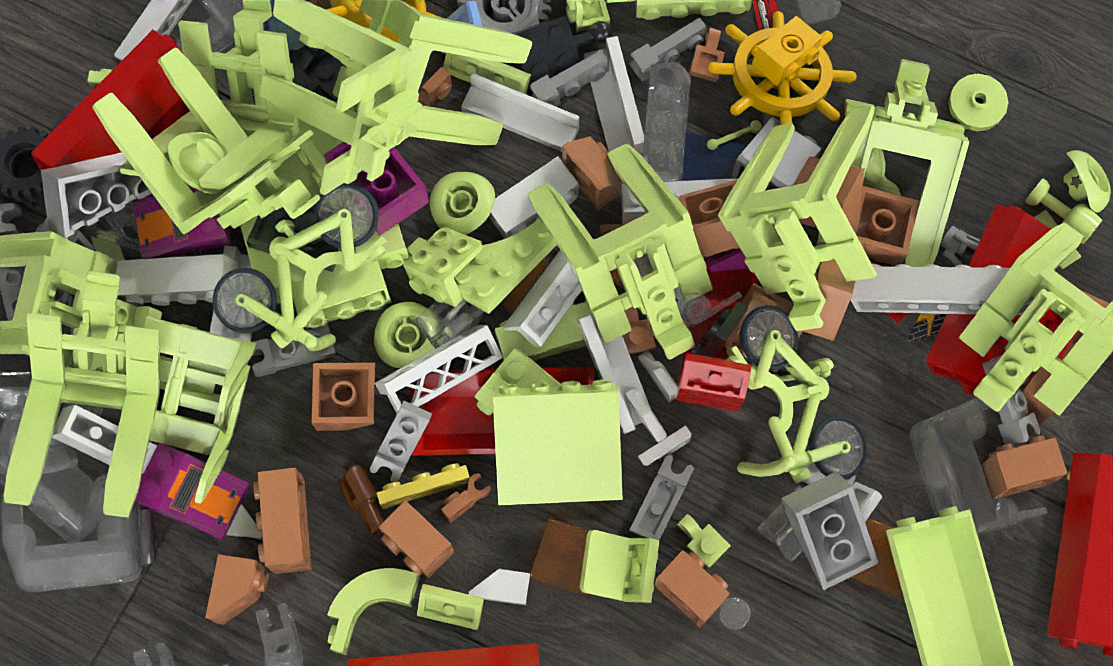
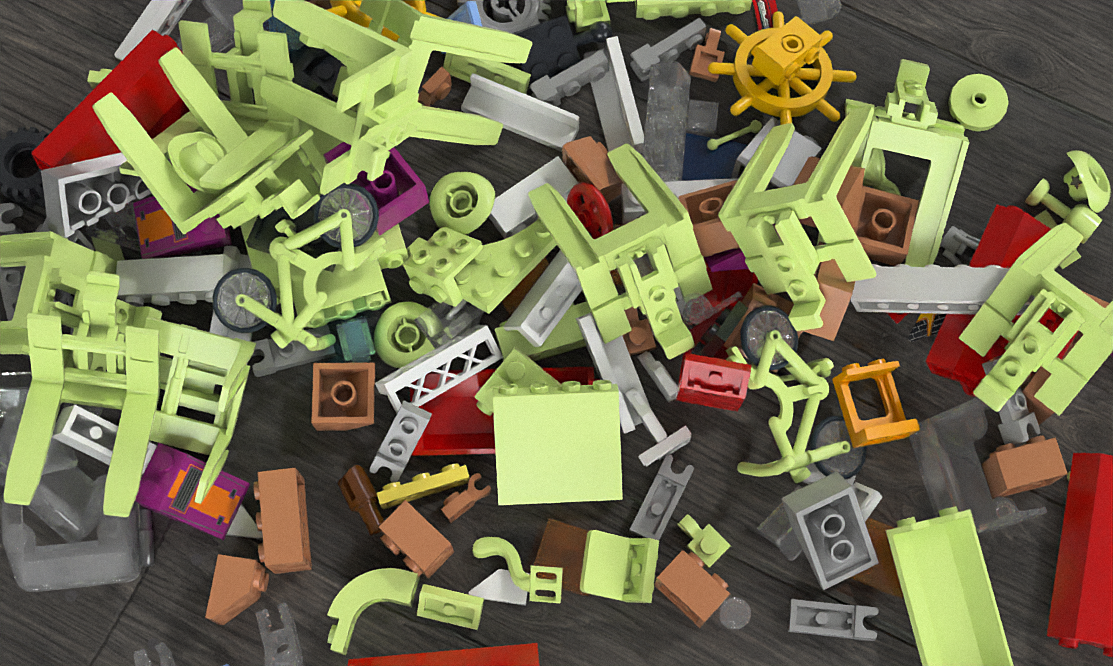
(356, 339): none -> clear light blue slope
(492, 546): none -> yellowish green piece
(590, 214): none -> red plate
(702, 116): none -> clear plate
(830, 619): none -> light grey plate
(877, 430): none -> light orange window

